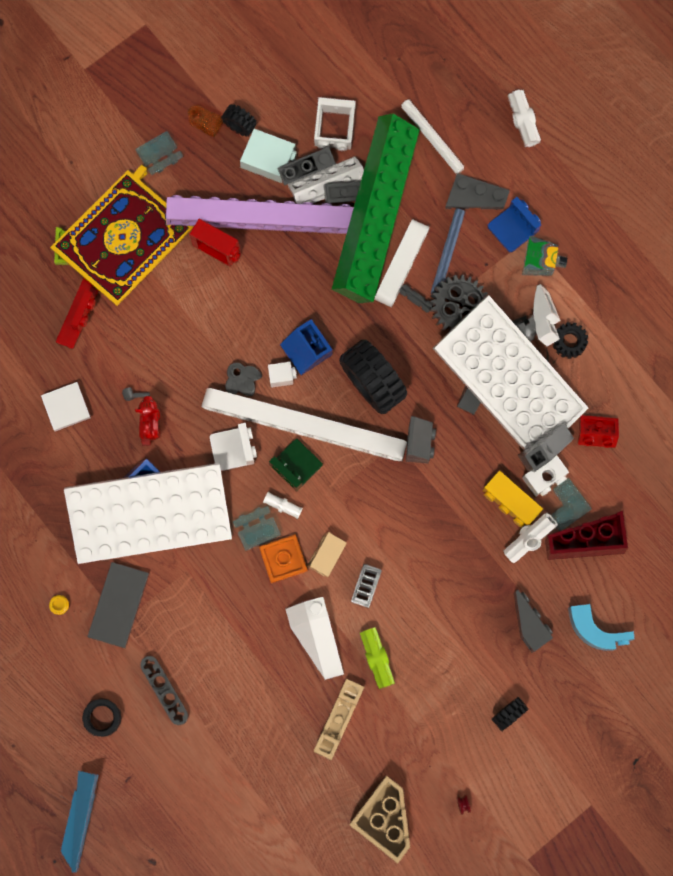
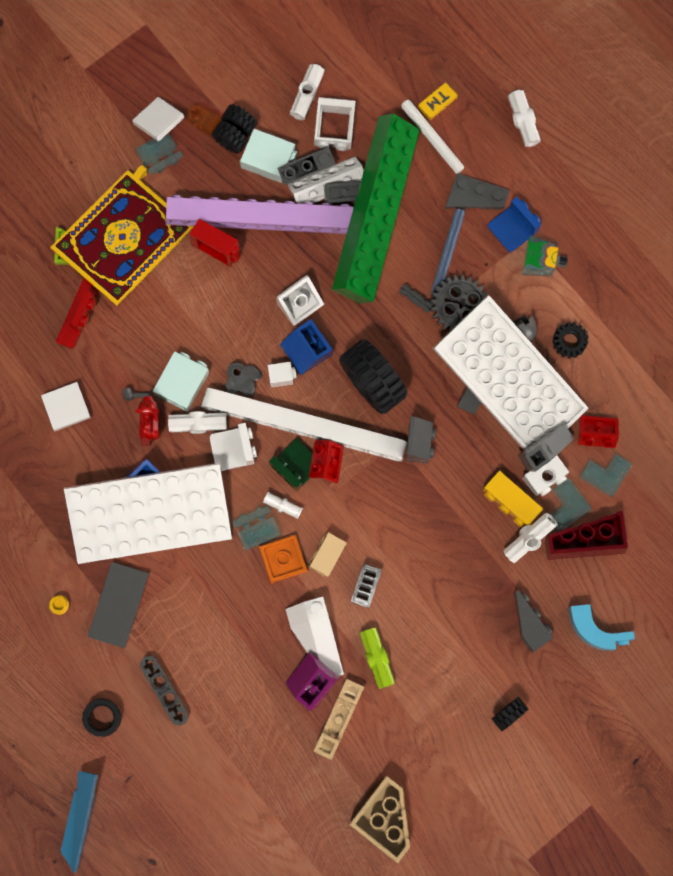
(158, 119): none -> white tile
(181, 381): none -> light aqua brick
(197, 422): none -> white piece
(229, 137): none -> black tyre
(299, 300): none -> white slope
(303, 101): none -> white piece
(311, 682): none -> magenta slope
(326, 461): none -> red bracket
(401, 263): white beam -> none
(437, 101): none -> yellow tile
(463, 804): dark red bush -> none
(545, 316): white slope -> none
(609, 479): none -> clear light blue plate

